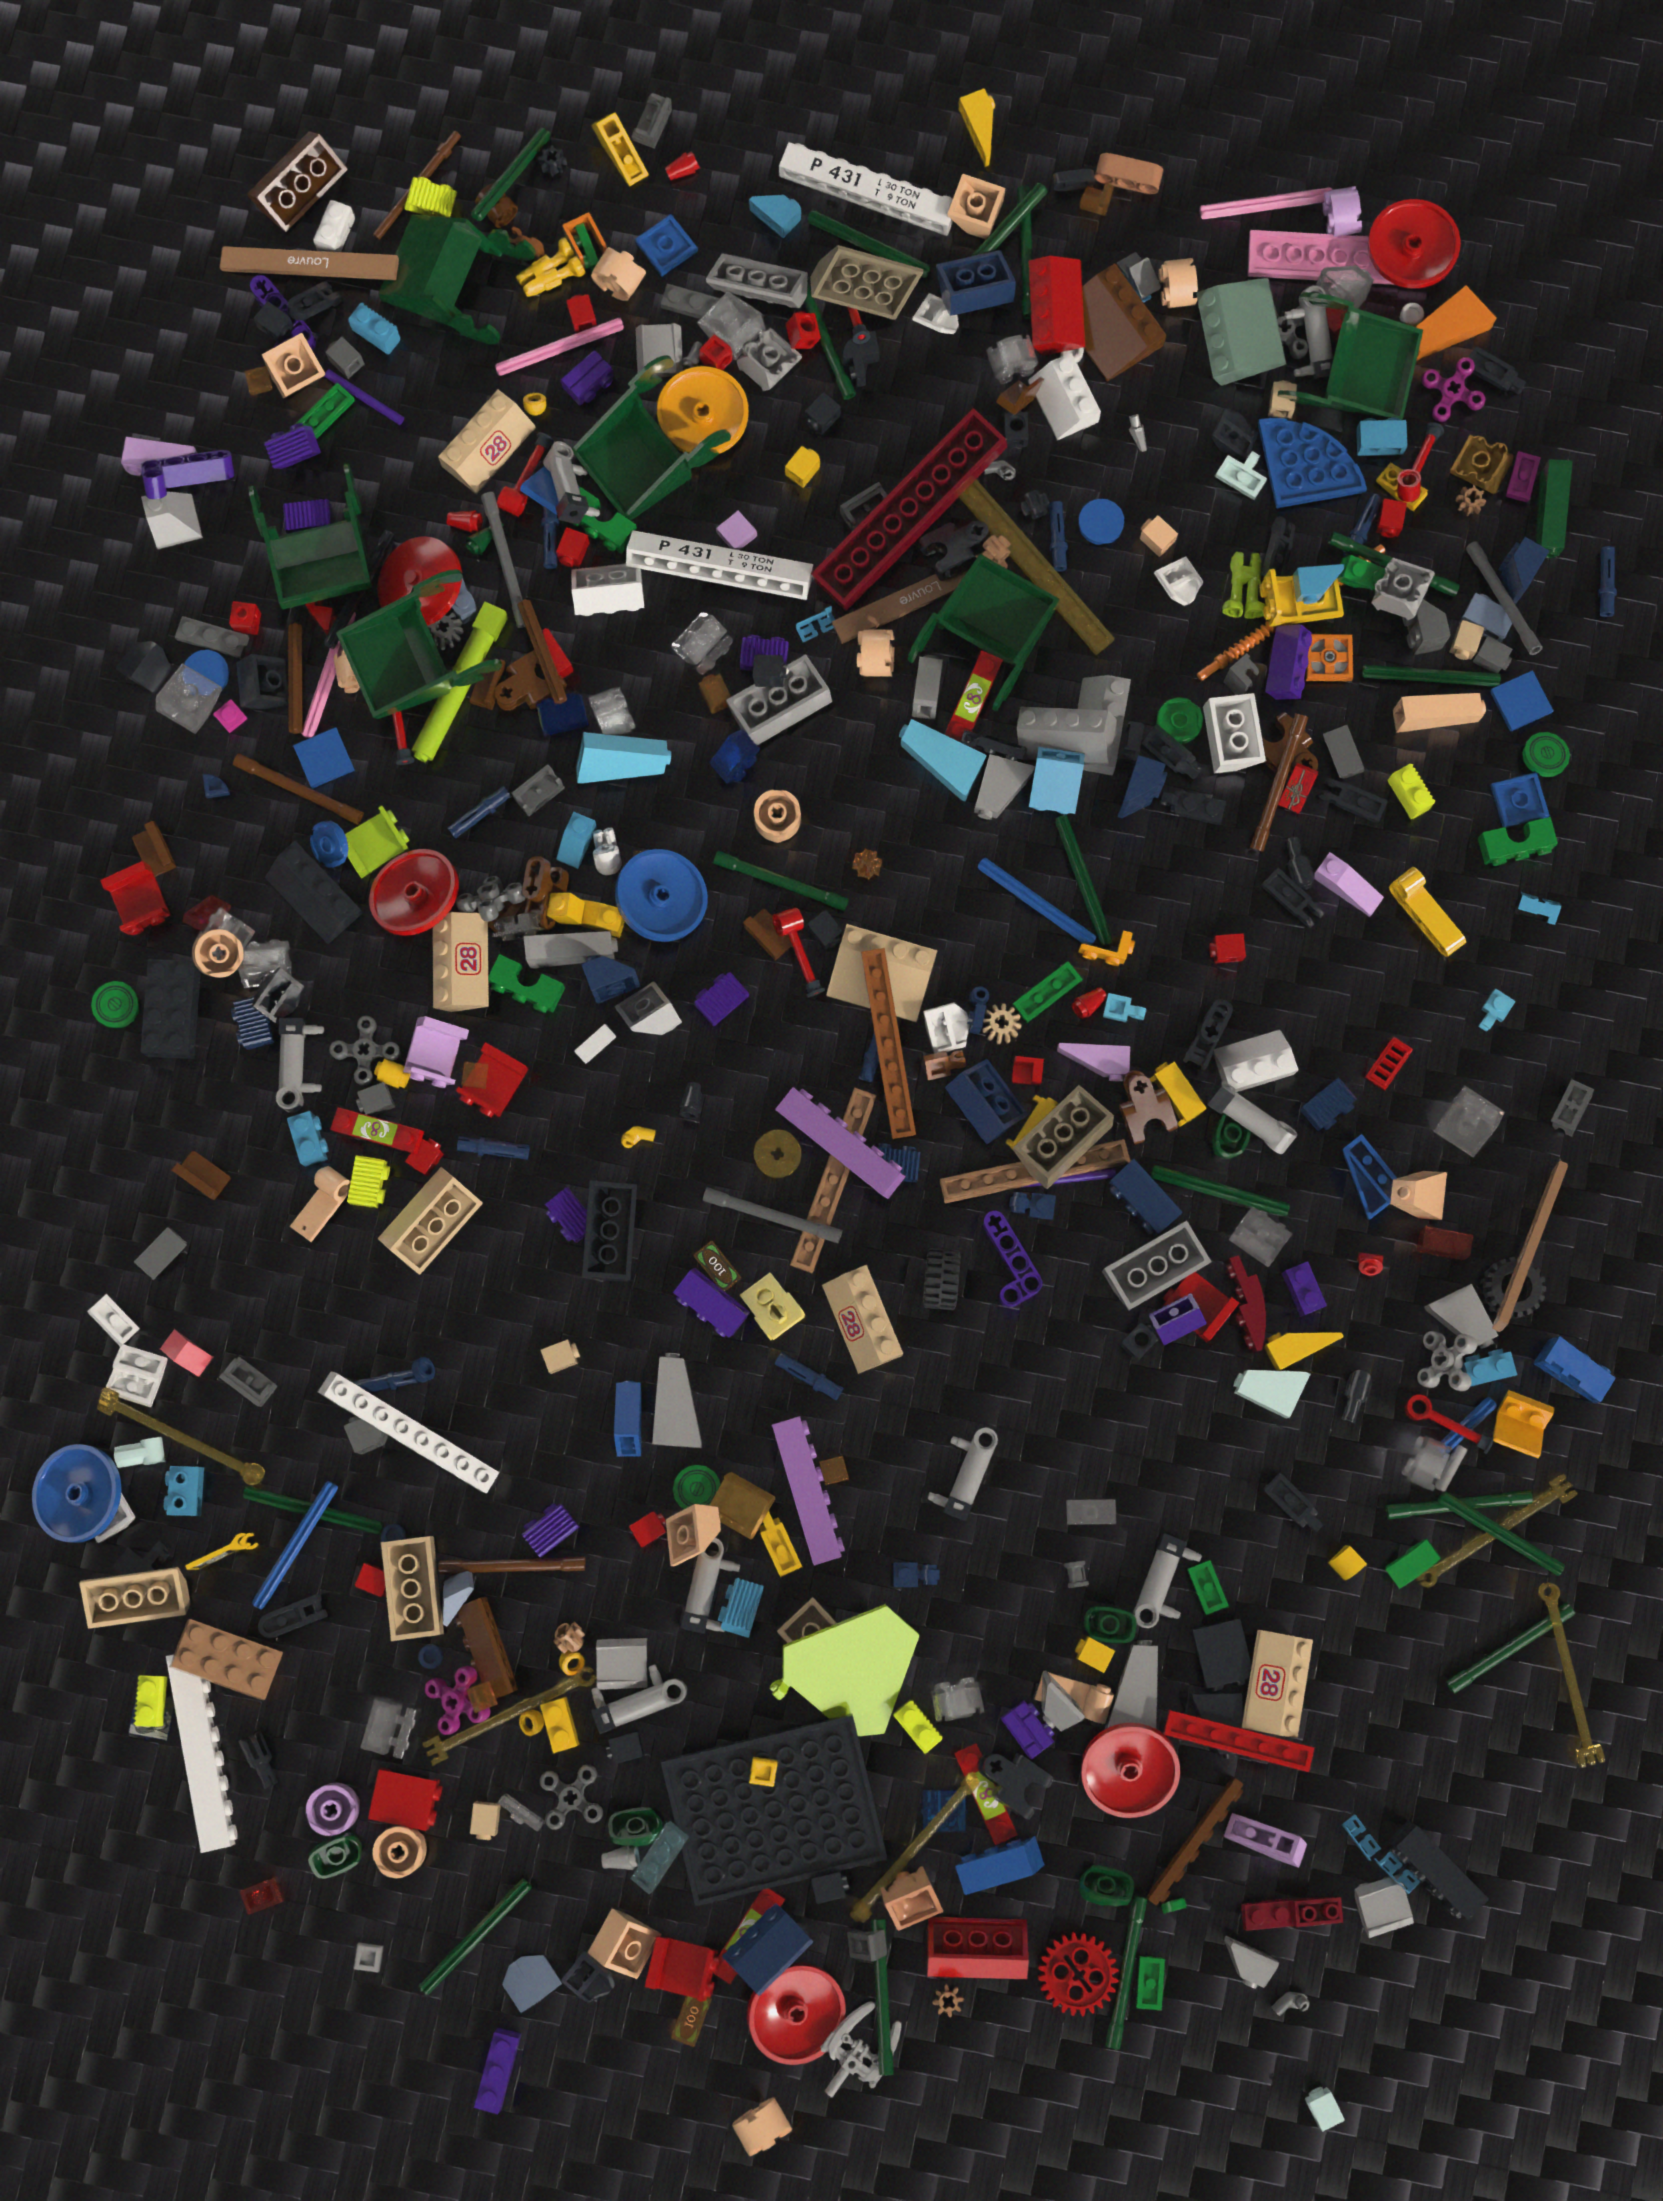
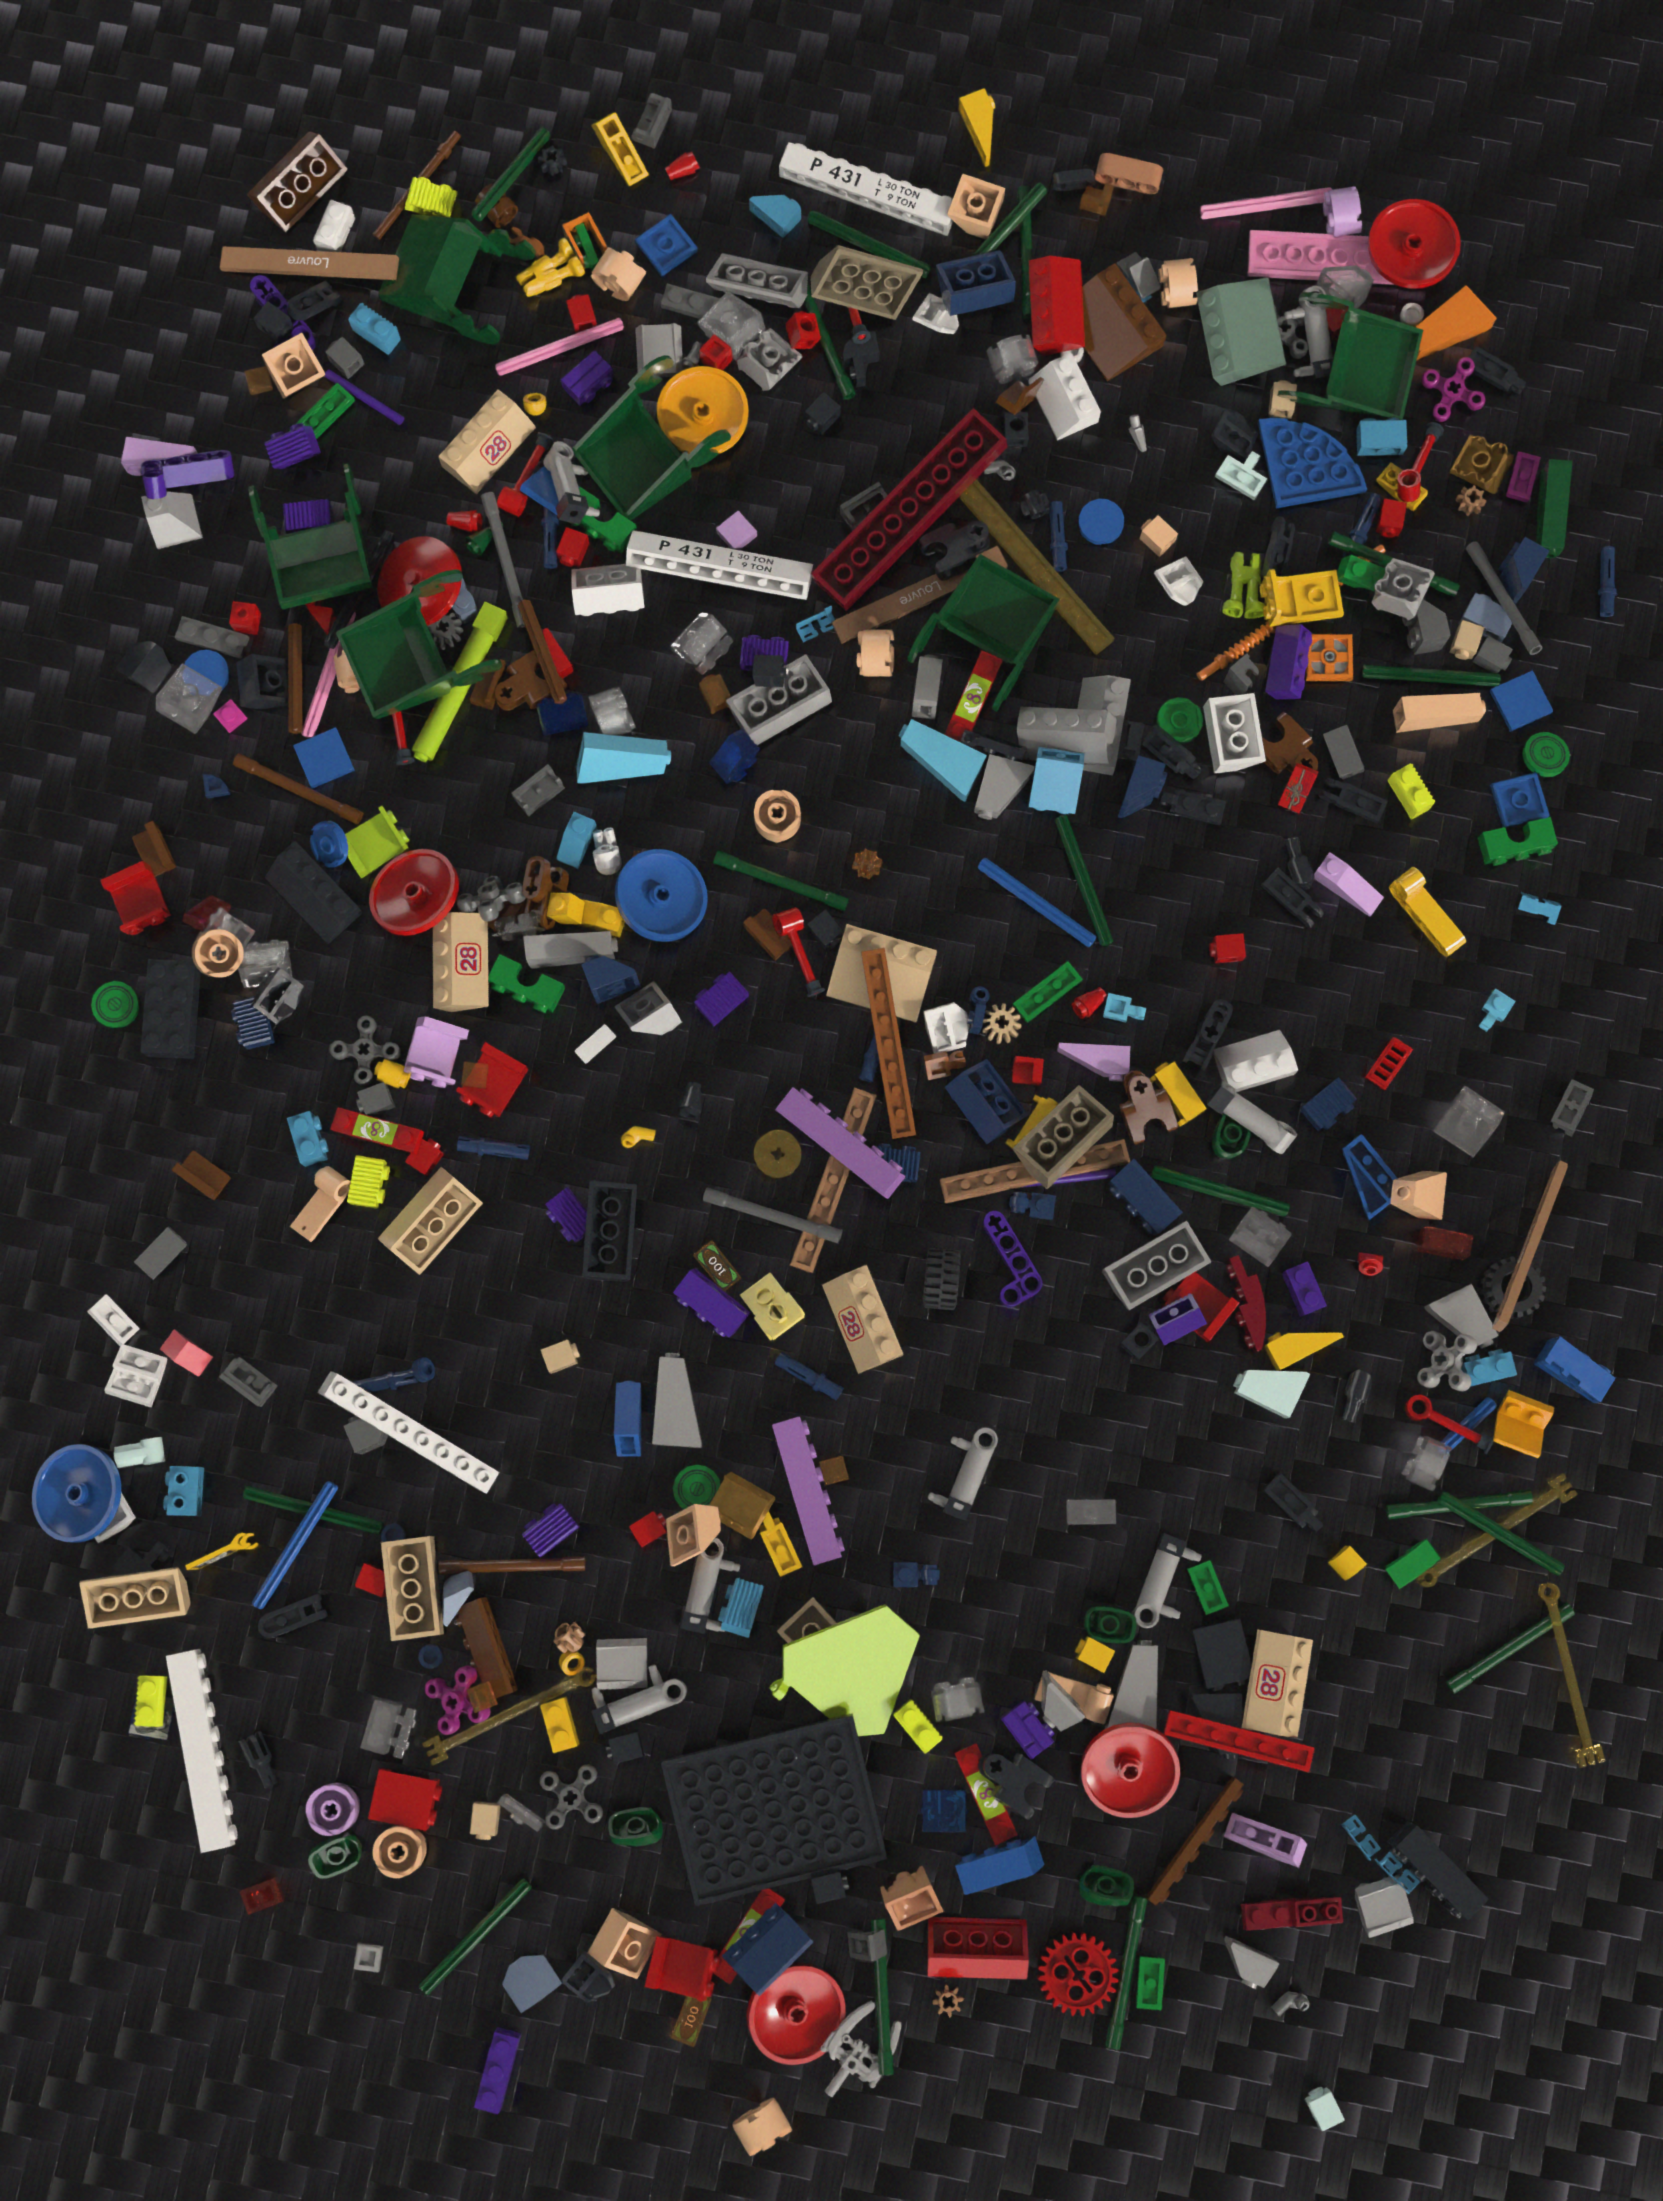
(109, 1403): clear yellow hinge -> none
(226, 1659): medium nougat brick -> none
(292, 1034): light grey piece -> none
(479, 811): dark blue pin -> none
(537, 1720): yellow piece -> none
(622, 1858): light grey cone -> none
(659, 1857): clear light blue plate -> none
(763, 1771): yellow tile -> none
(802, 466): yellow brick -> none
(861, 1910): clear yellow hinge -> none
(996, 548): medium nougat gear -> none
(1076, 1574): dark grey bush -> none
(1113, 958): light orange bracket -> none
(1173, 1905): green tile -> none
(1295, 734): reddish brown piece -> none
(1313, 582): dark azure slope -> none
(1450, 1468): light grey piece -> none

